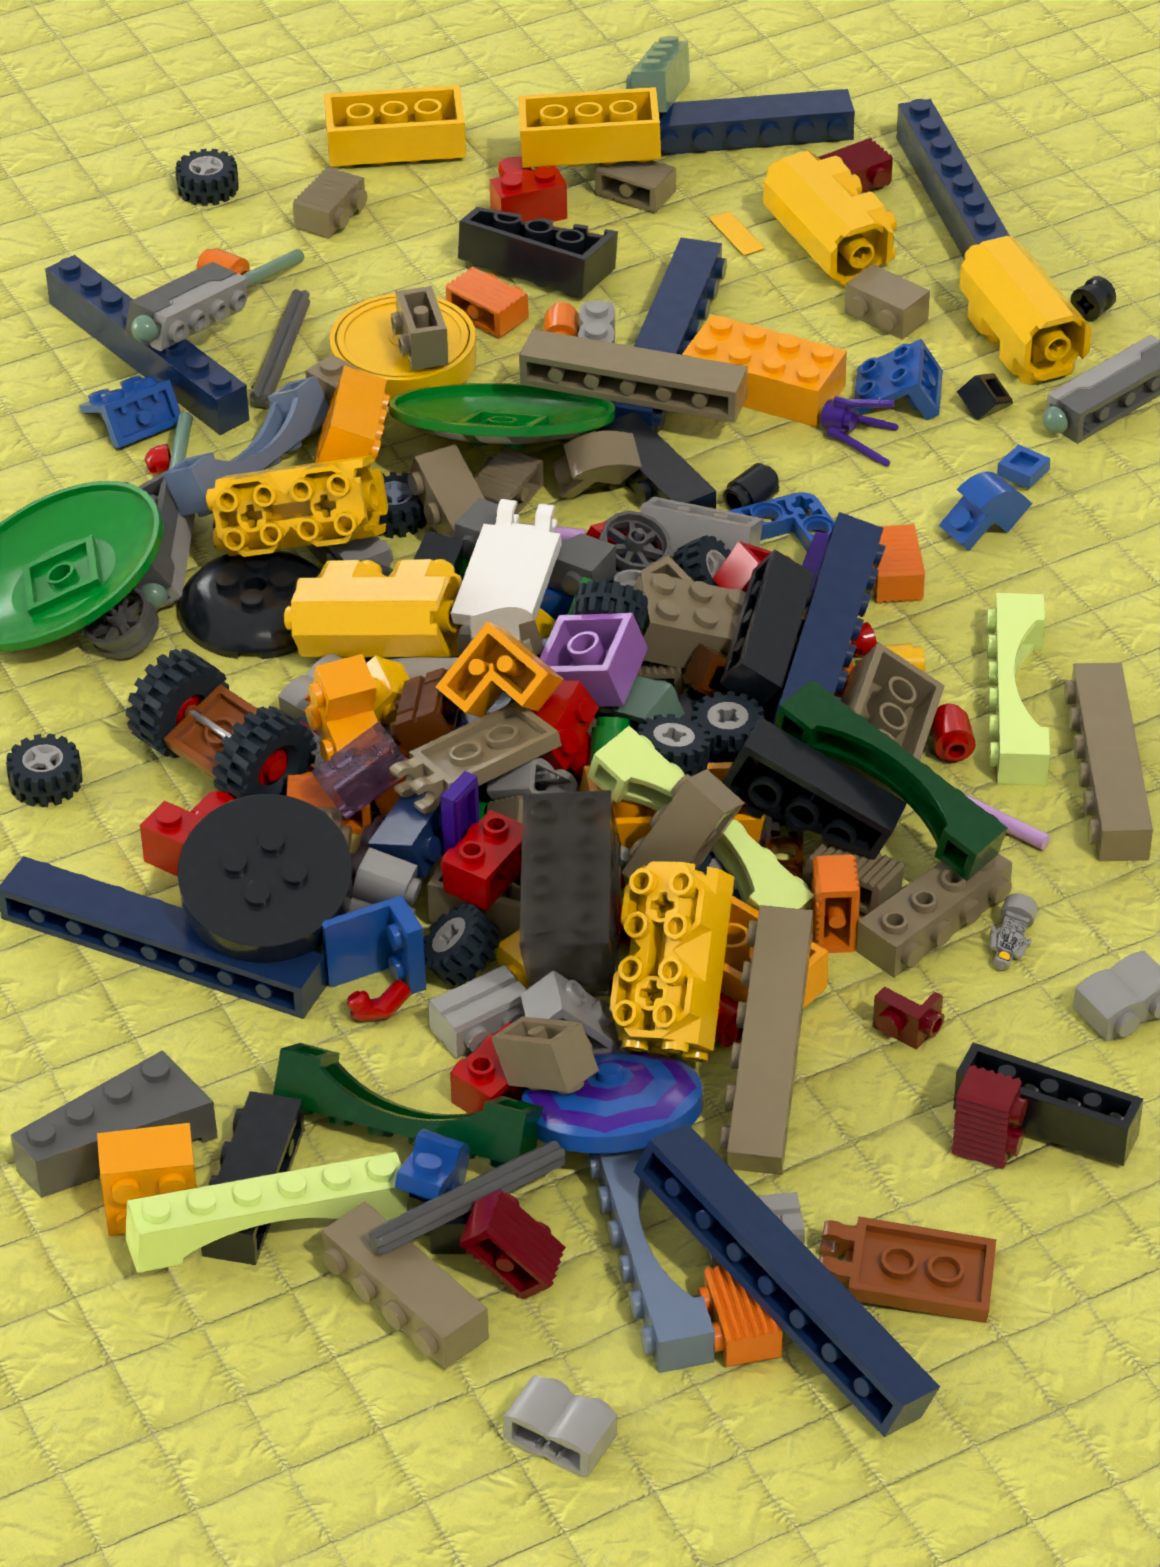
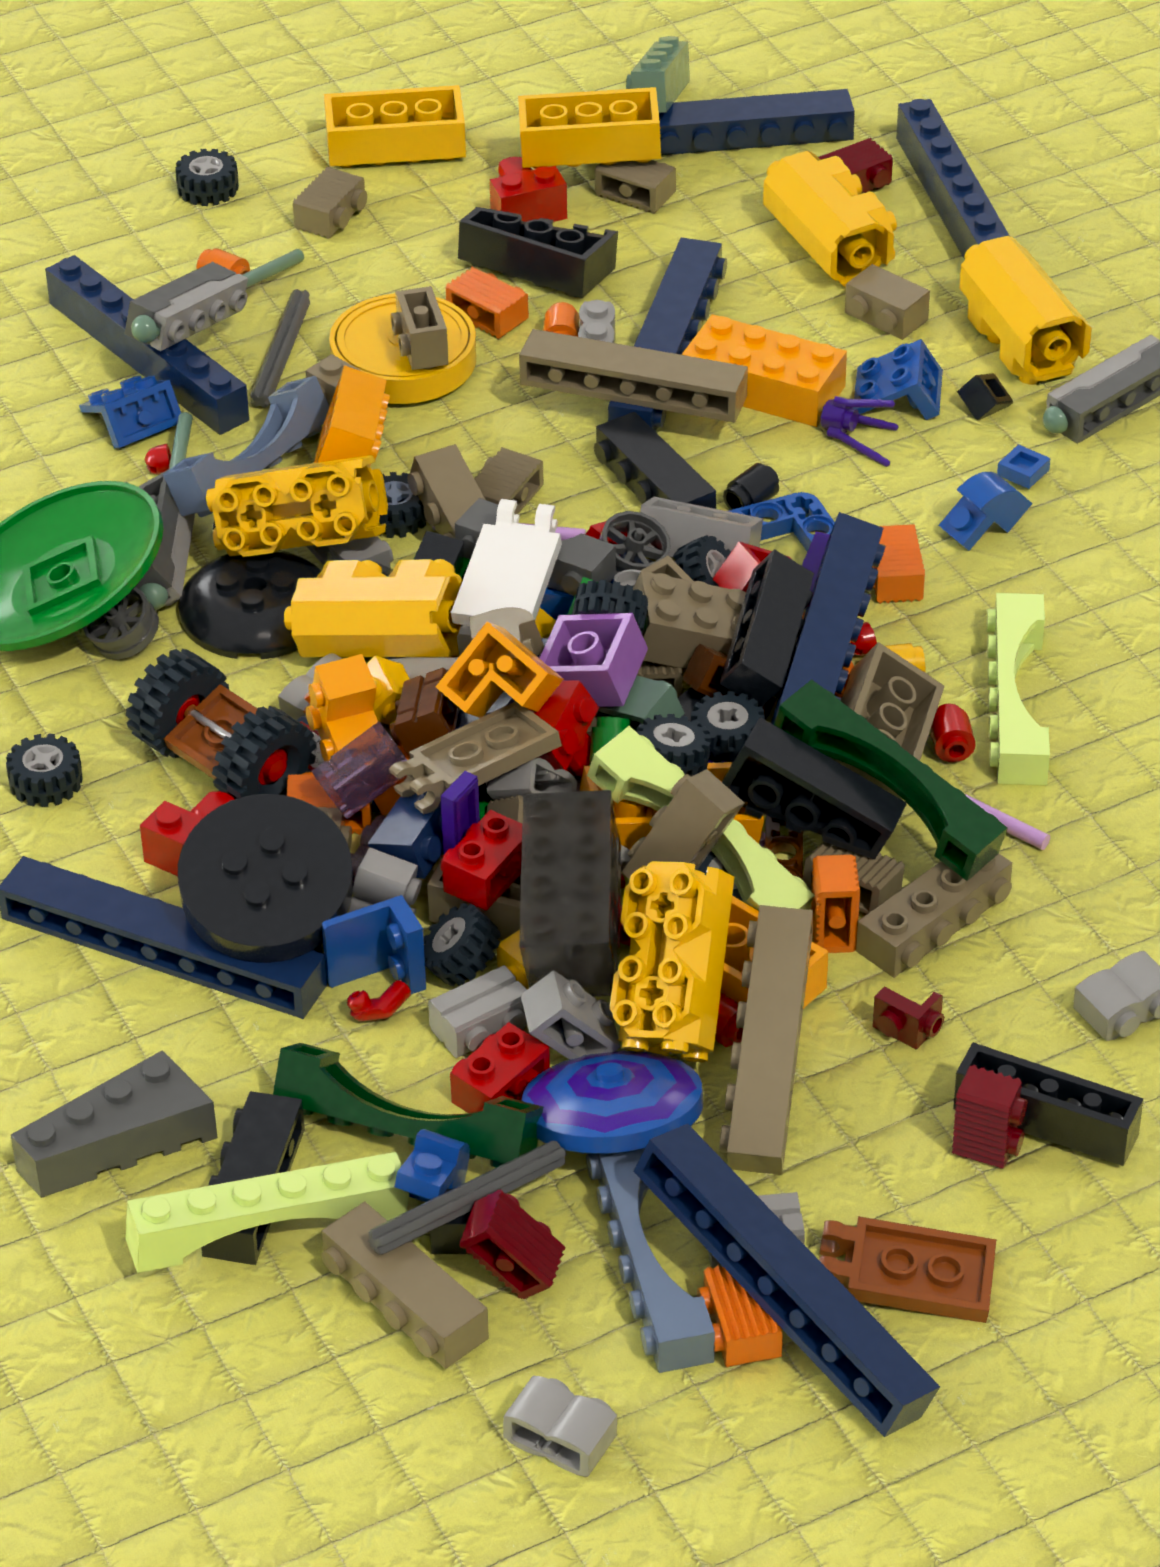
(143, 1165): light orange brick -> none
(500, 413): green dish -> none
(545, 1054): dark tan brick -> none
(596, 458): dark tan brick -> none
(736, 233): yellow sticker -> none
(1008, 941): light grey piece -> none
(1093, 297): black wheel -> none
(1109, 762): dark tan brick -> none

